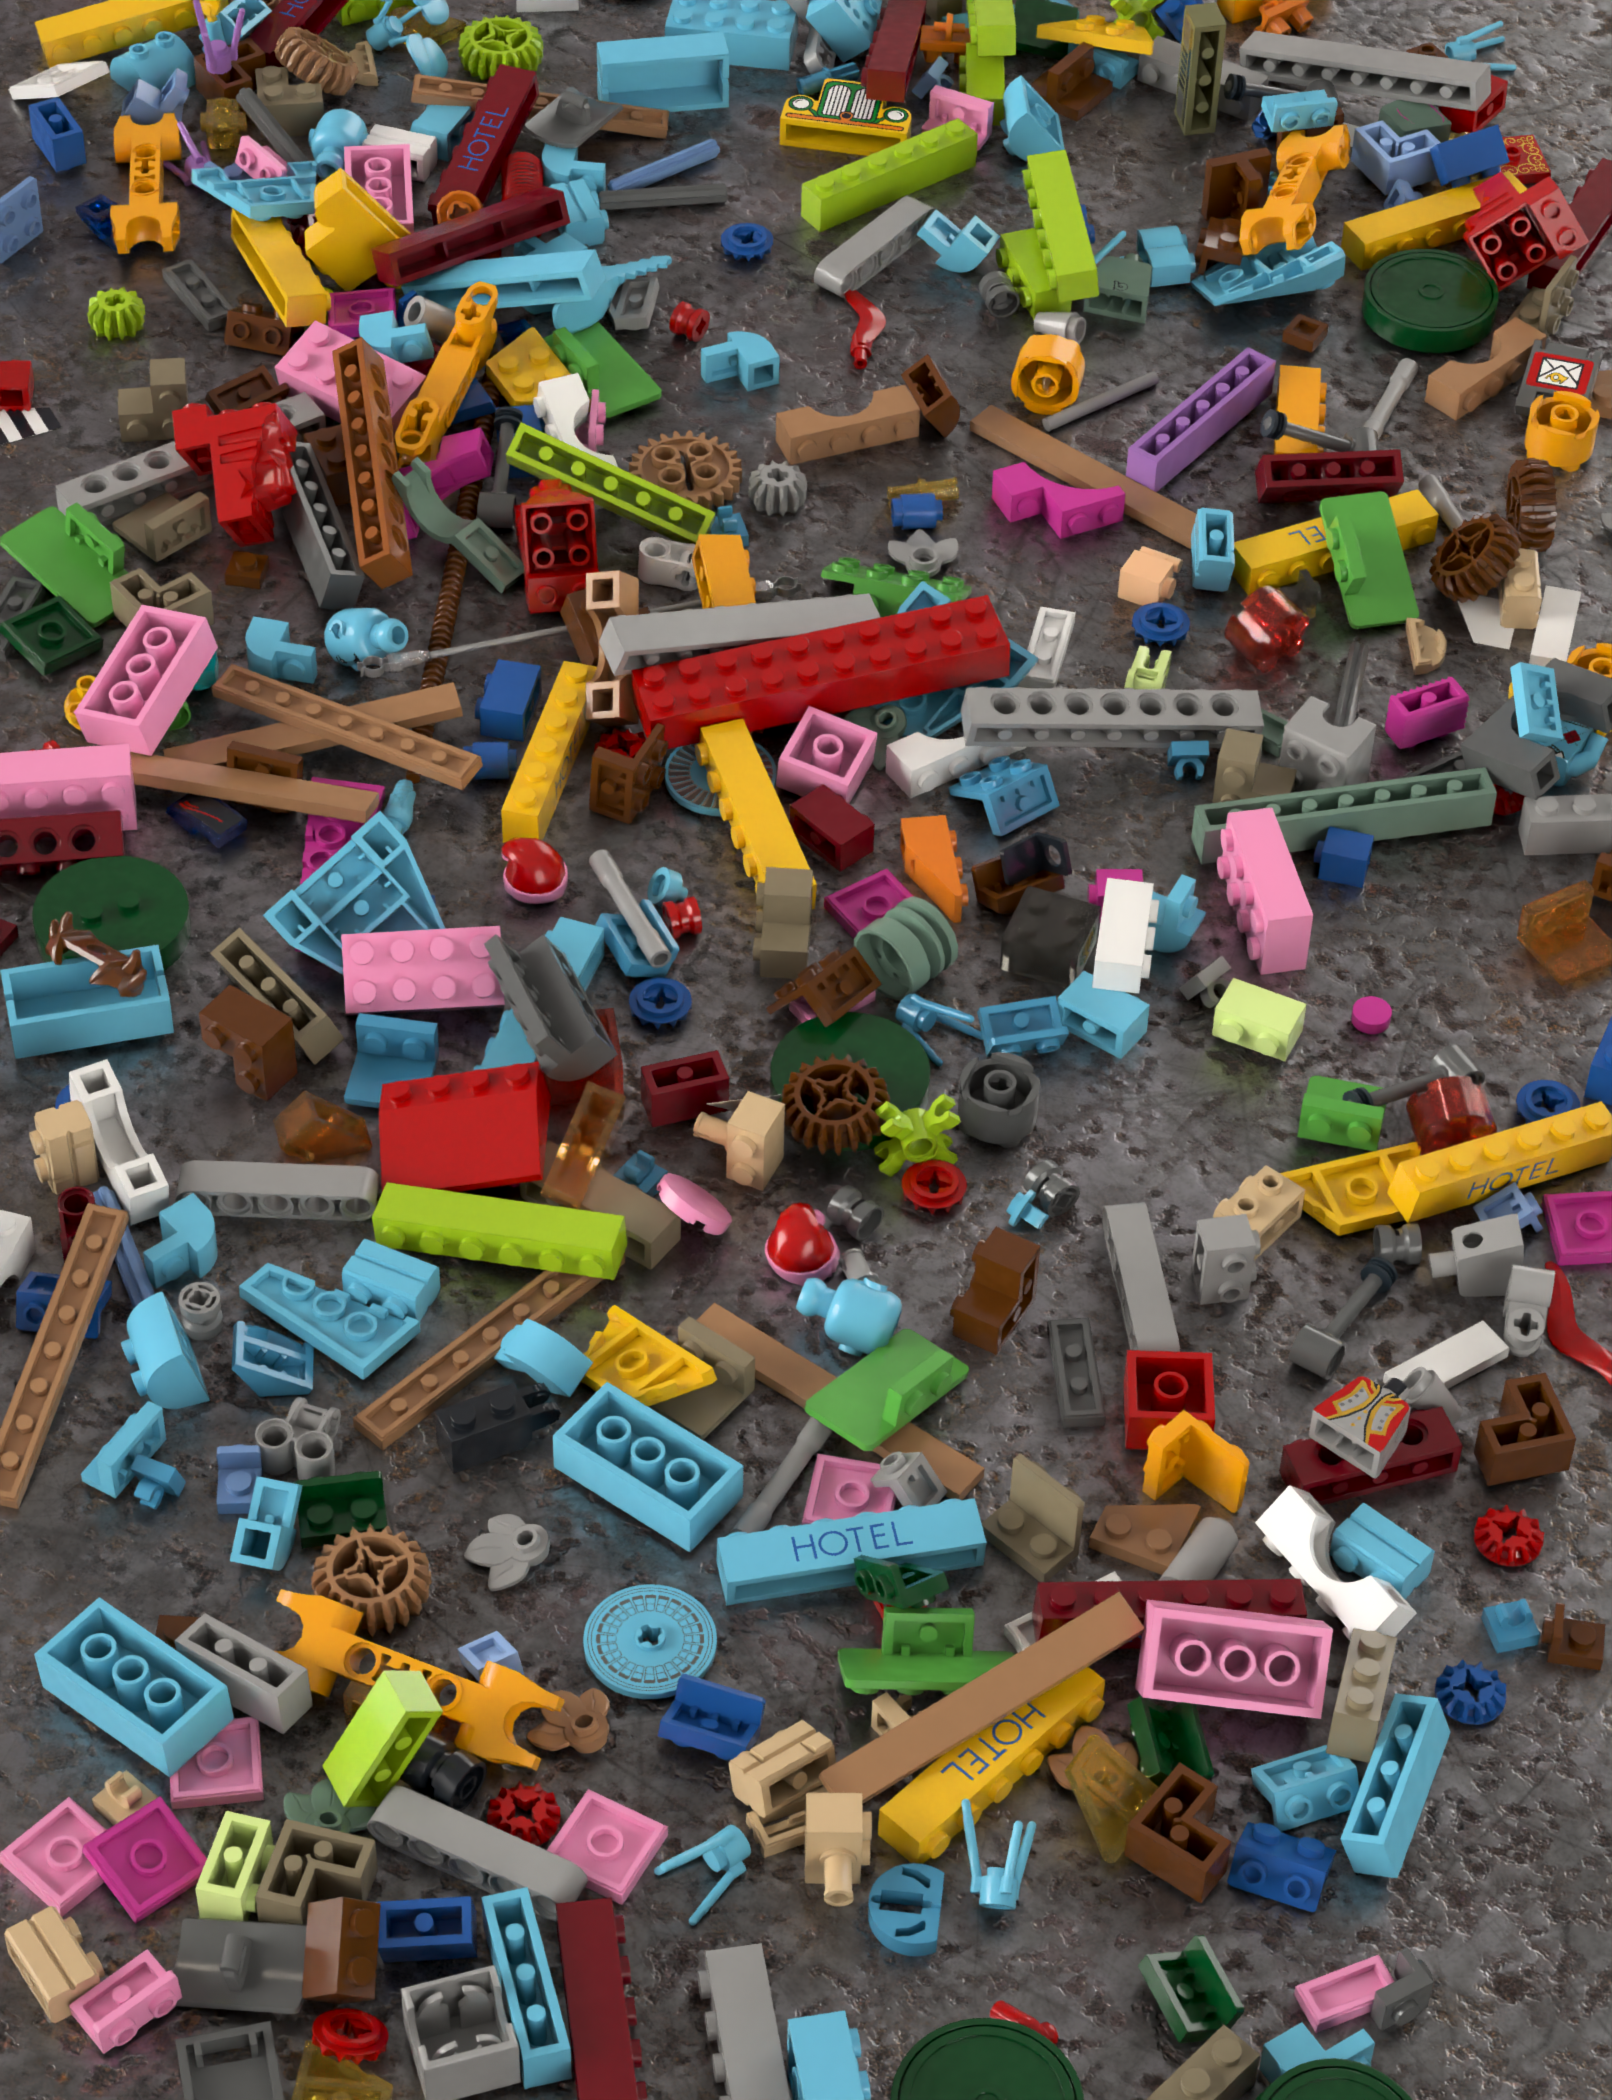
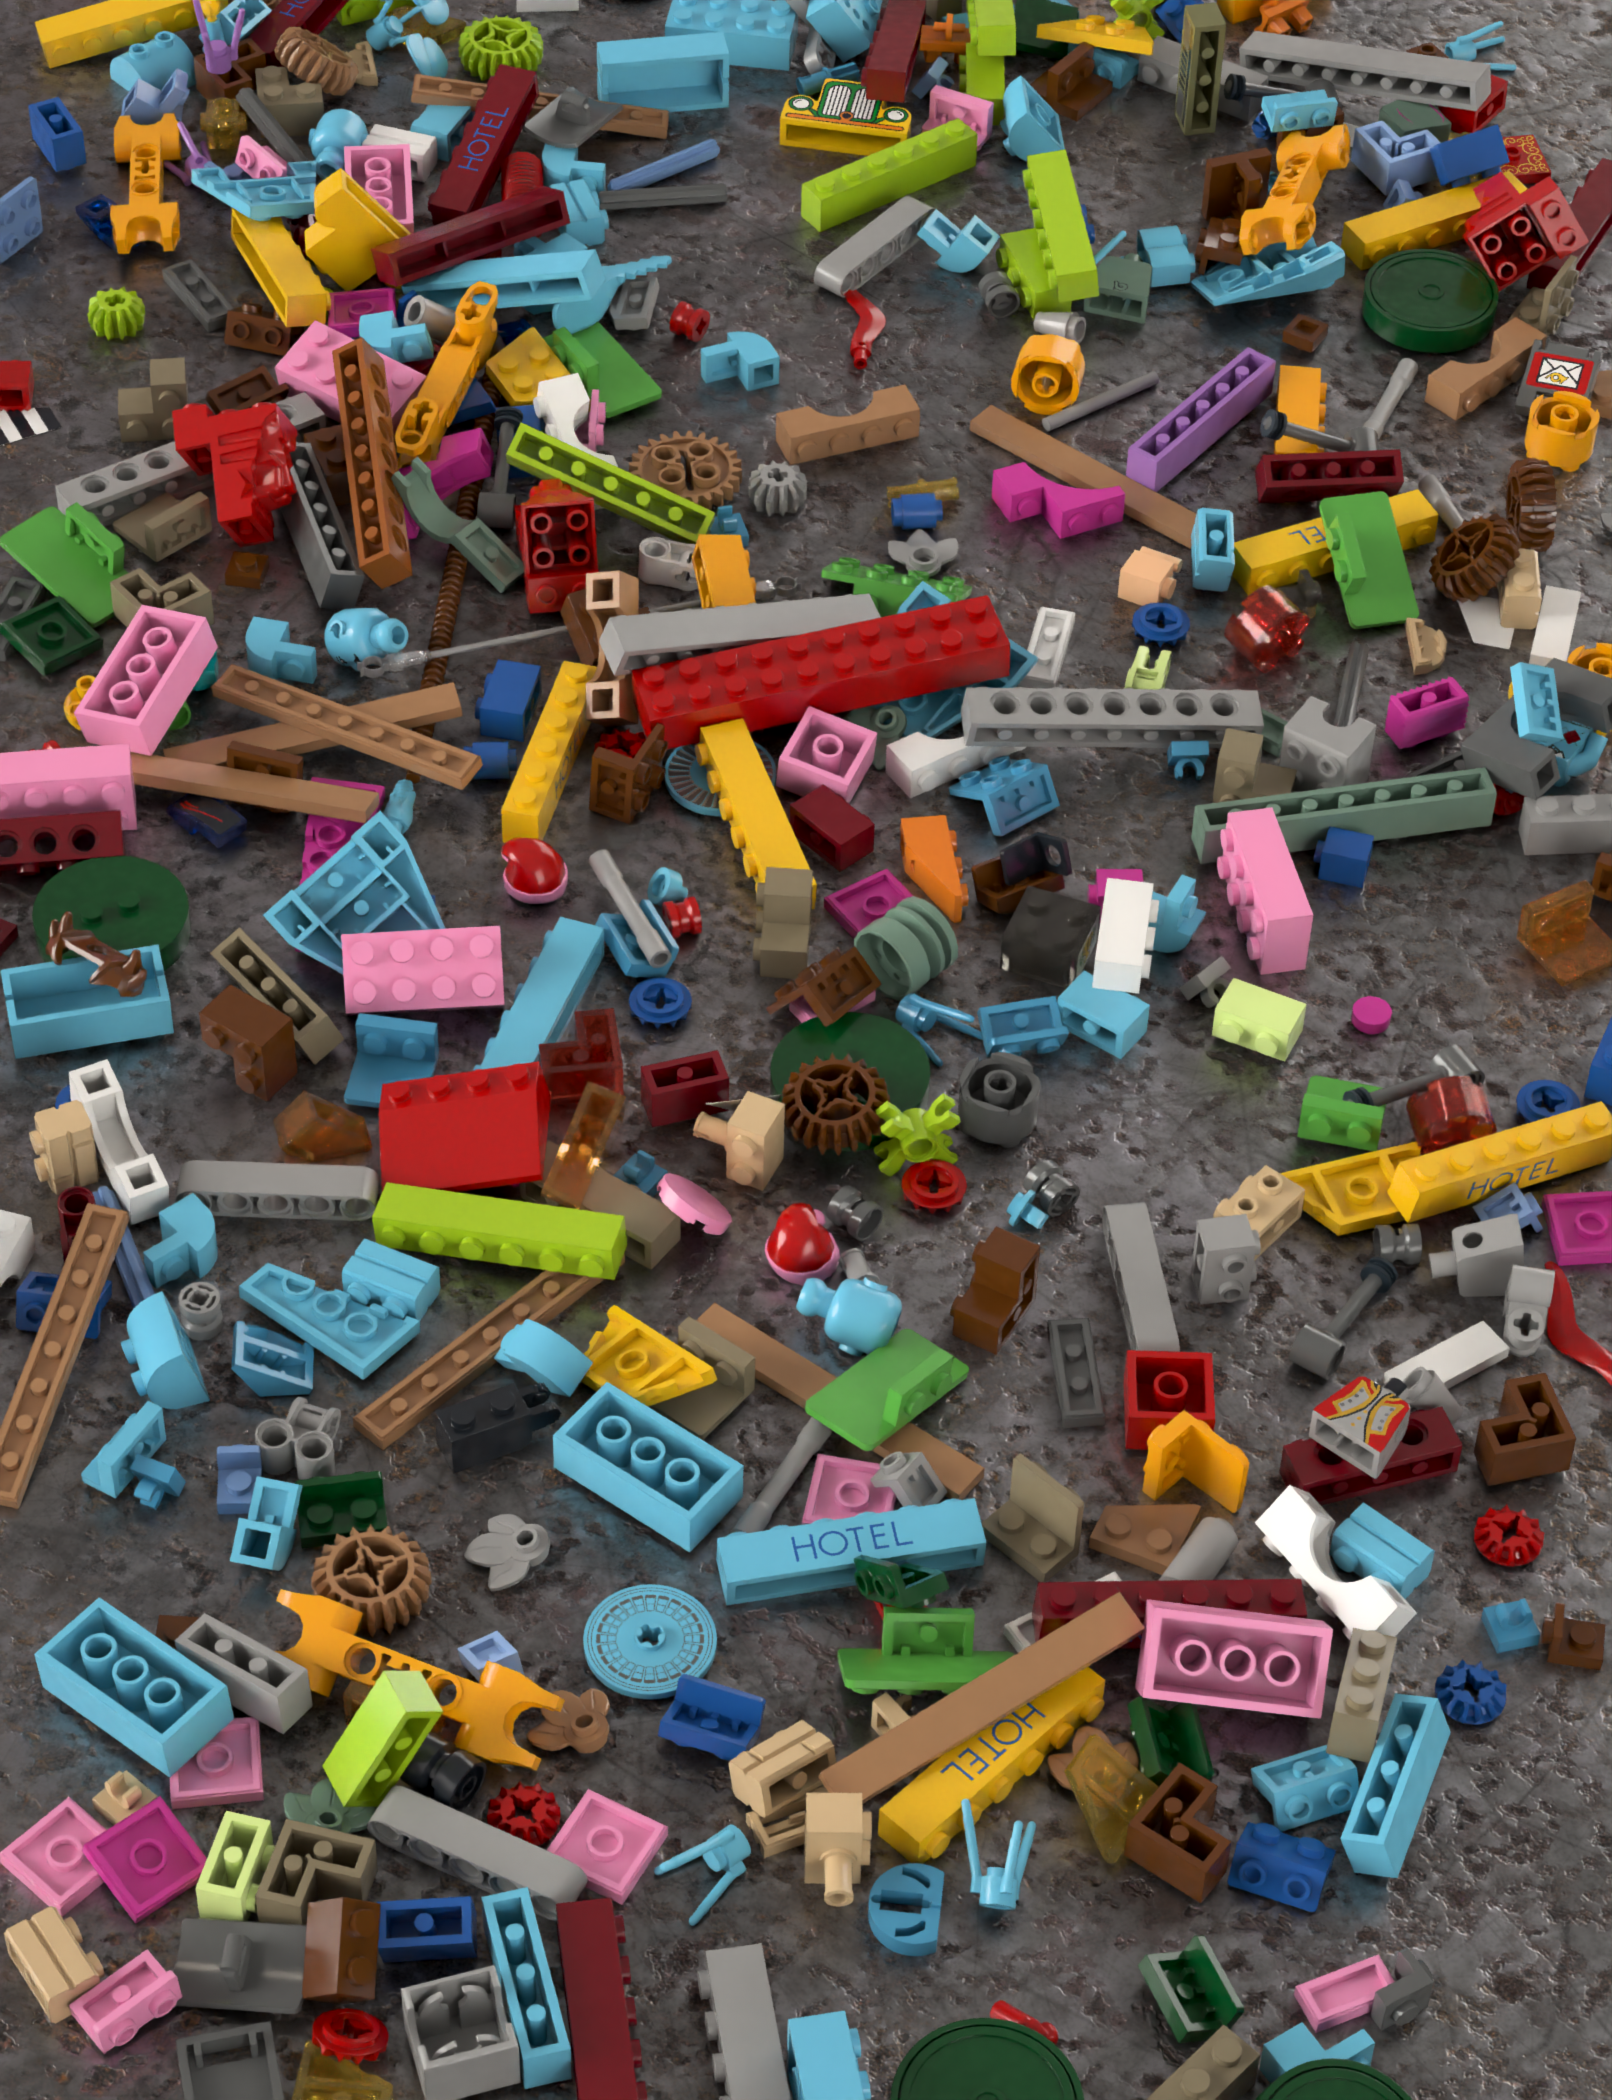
(58, 80): white tile -> none
(457, 204): orange wheel -> none
(551, 1008): dark grey brick -> none
(736, 240): blue gear -> none
(932, 395): reddish brown brick -> none

